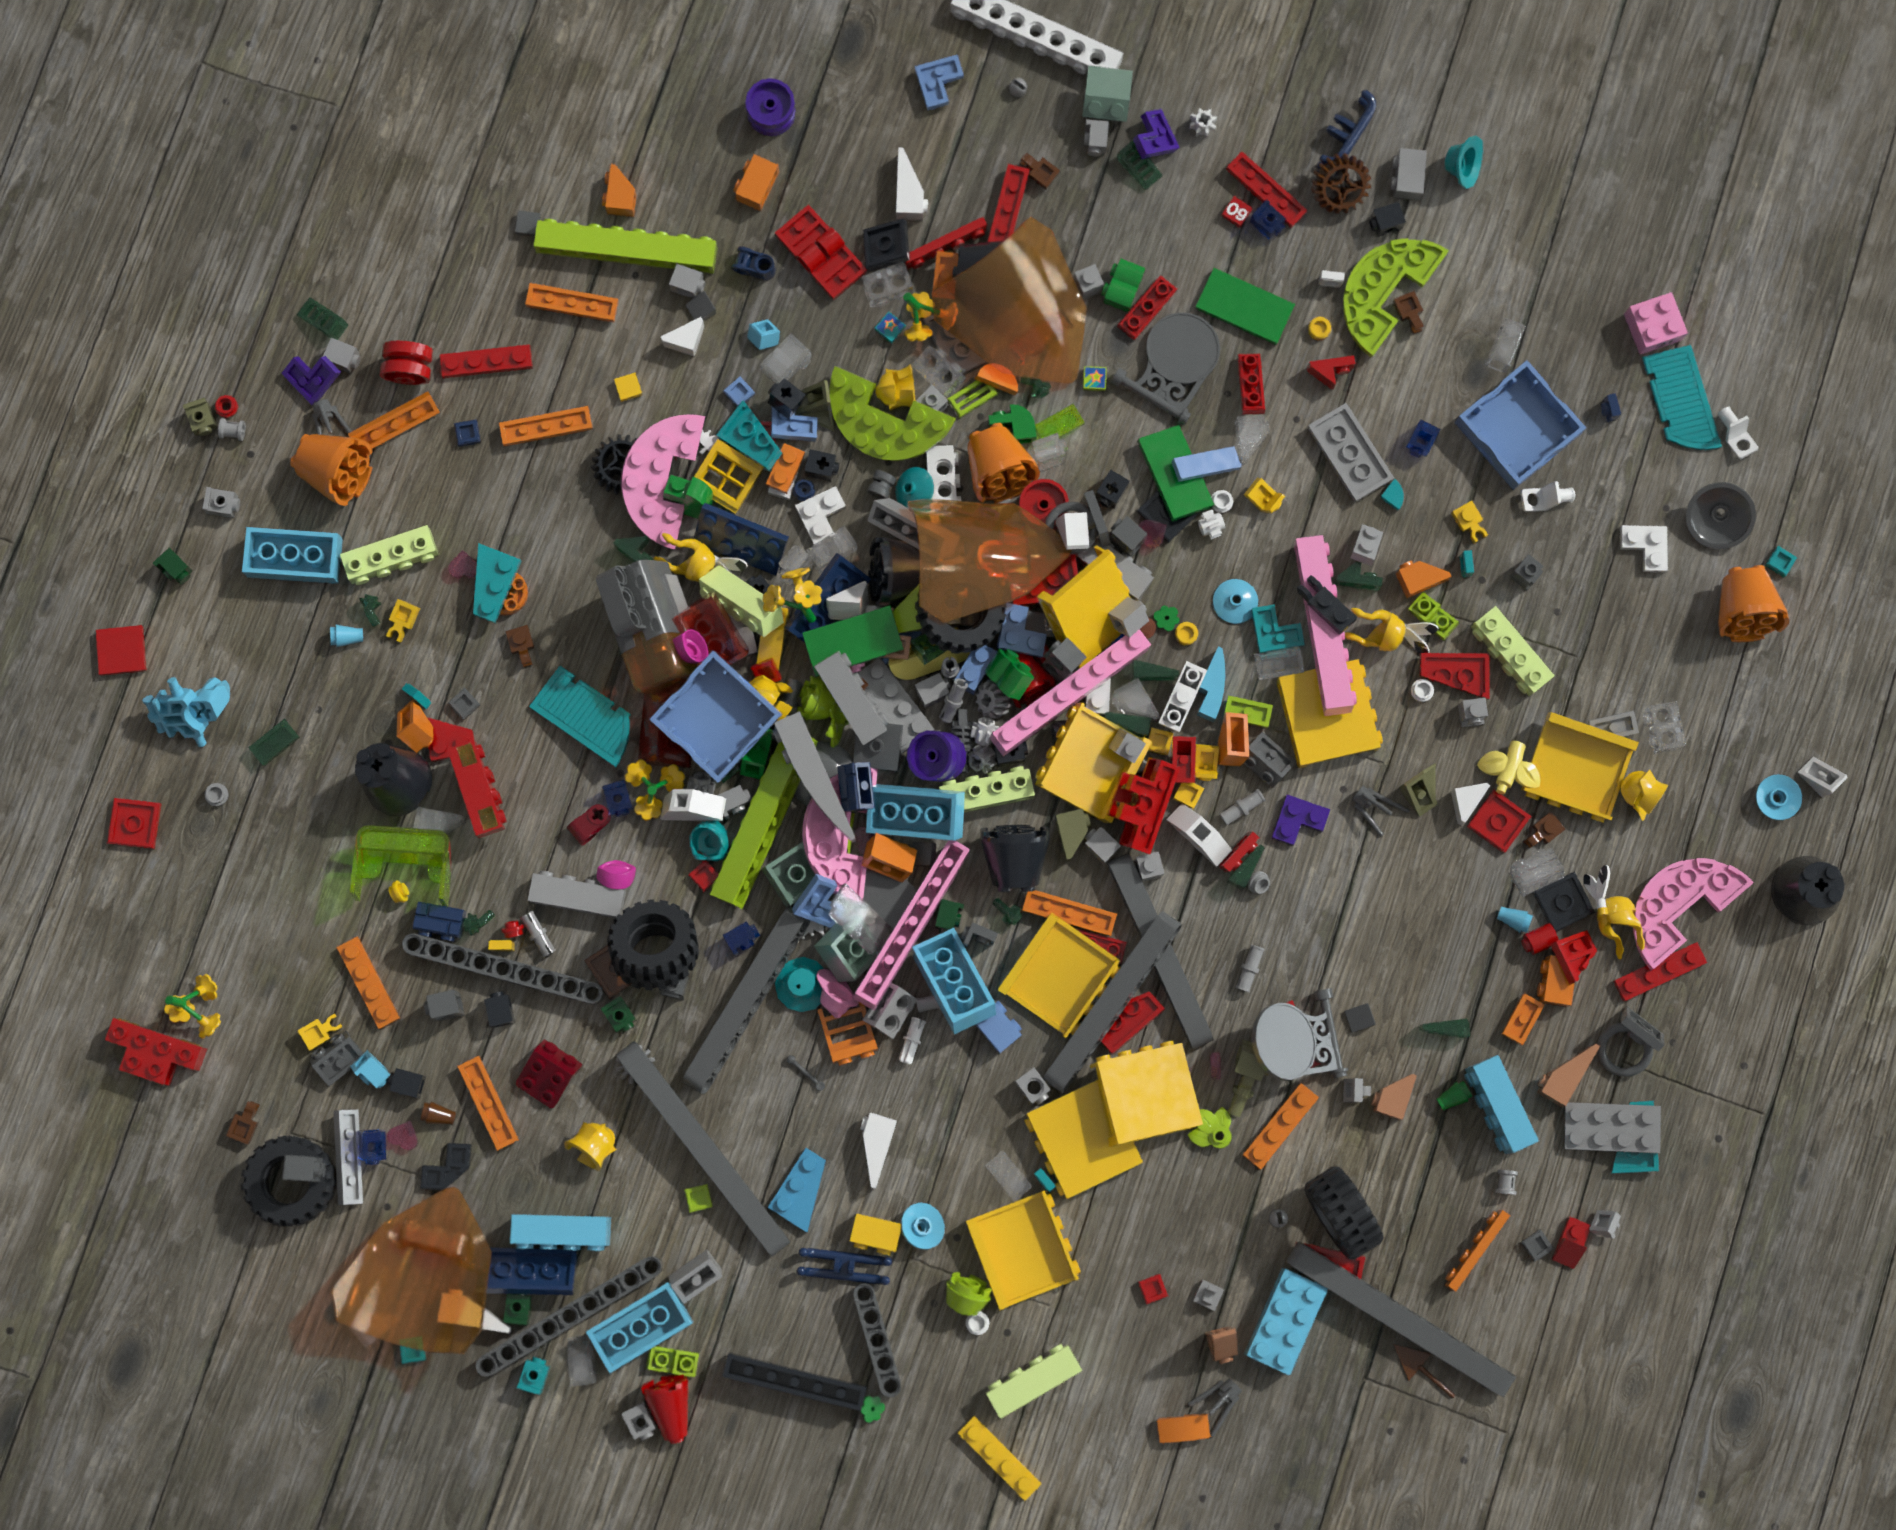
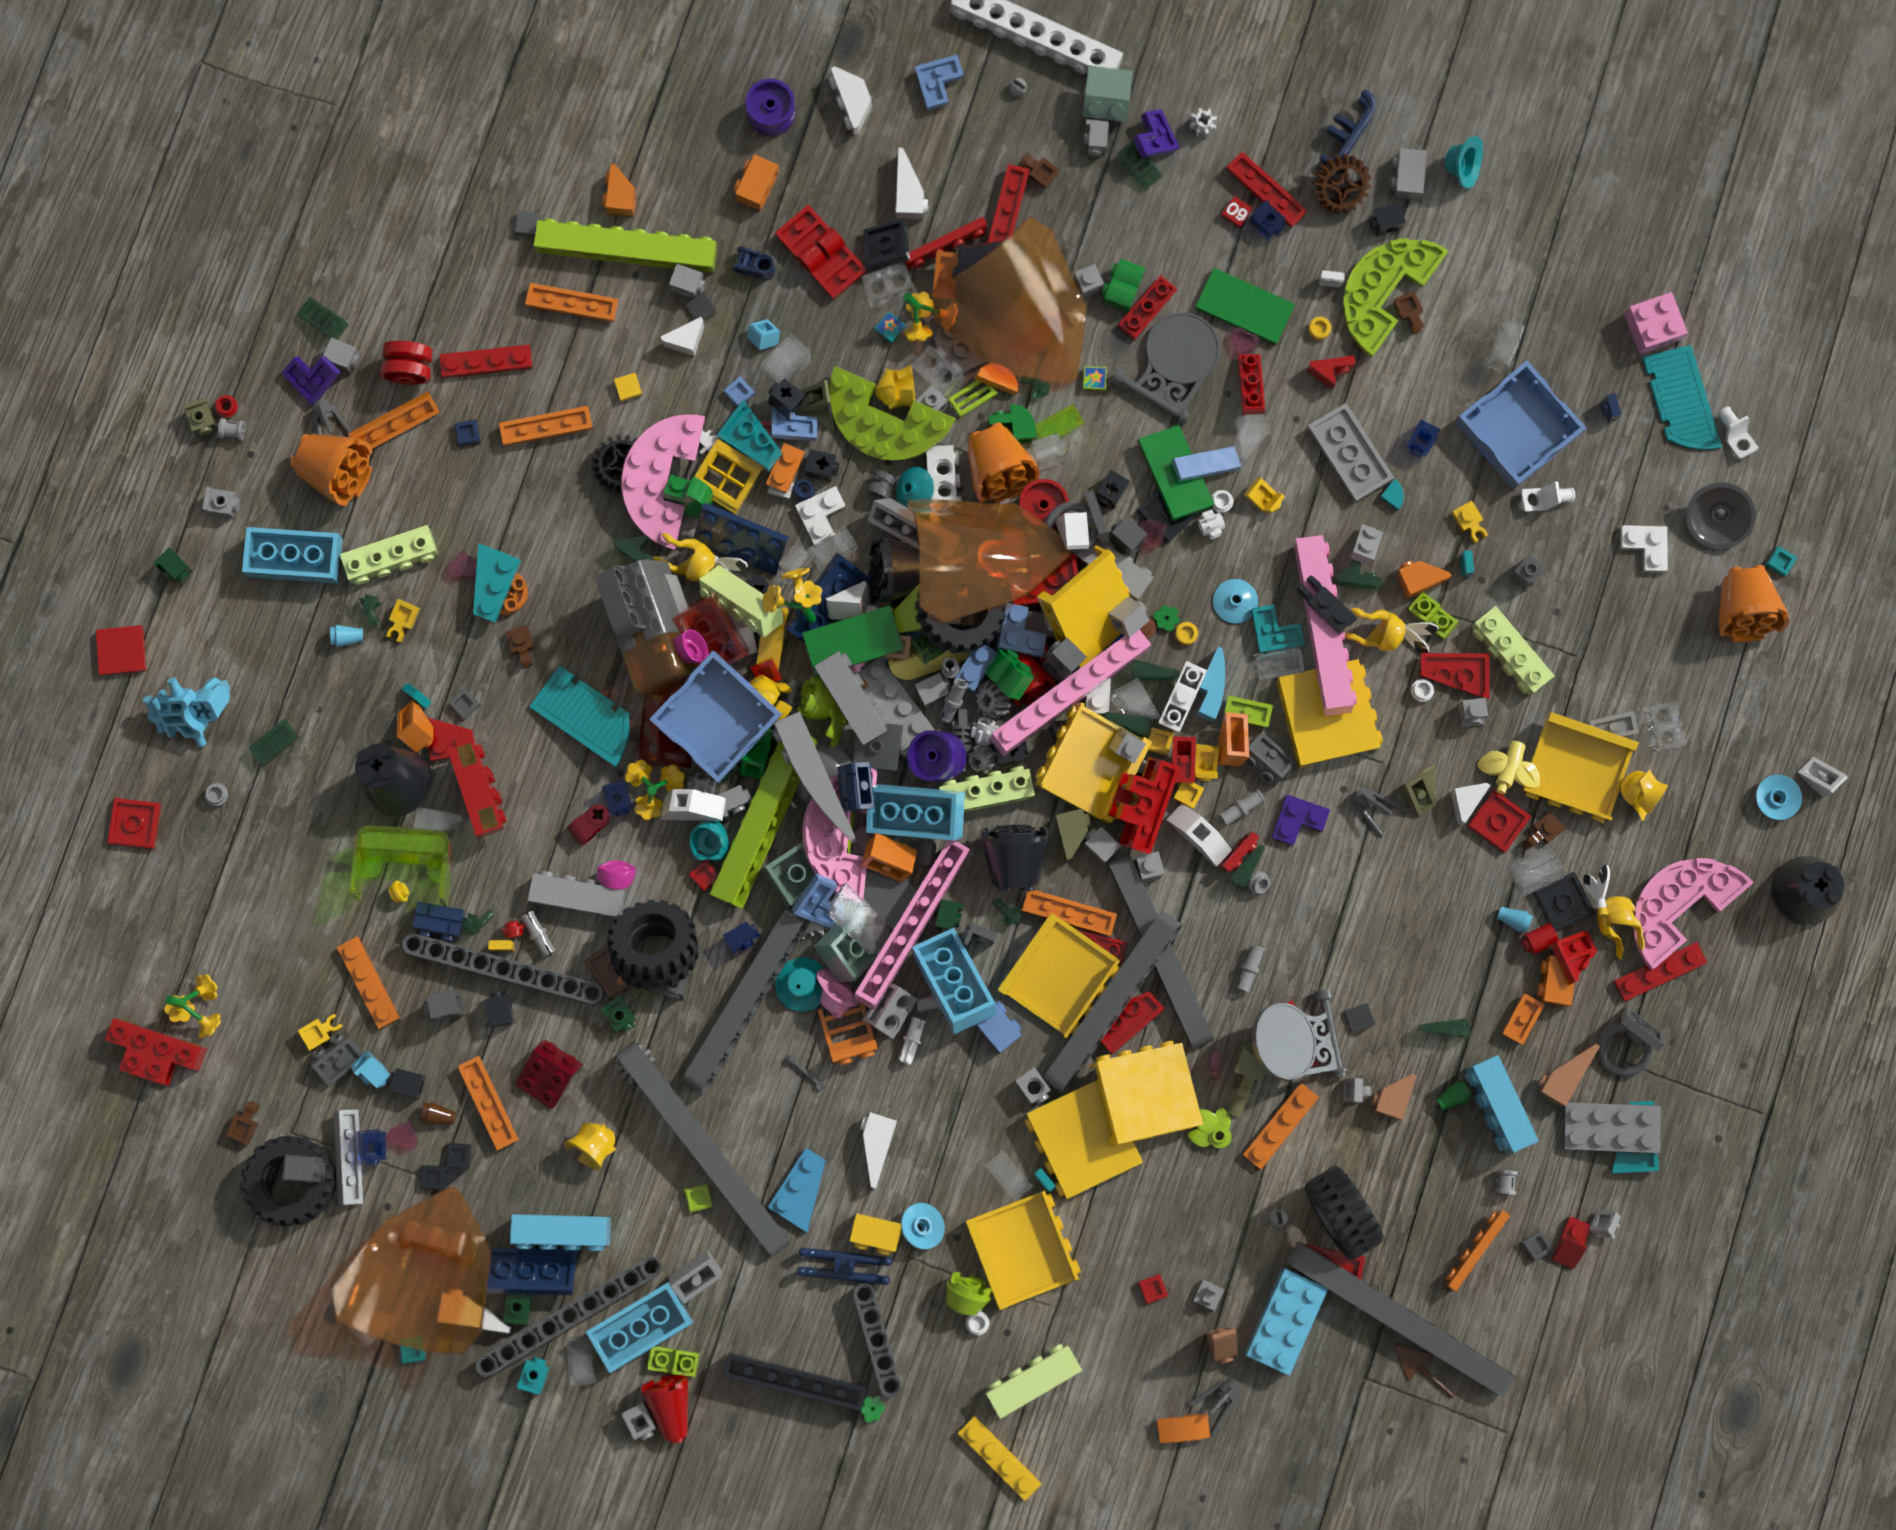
(852, 98): none -> white slope
(1243, 341): none -> clear pink tile

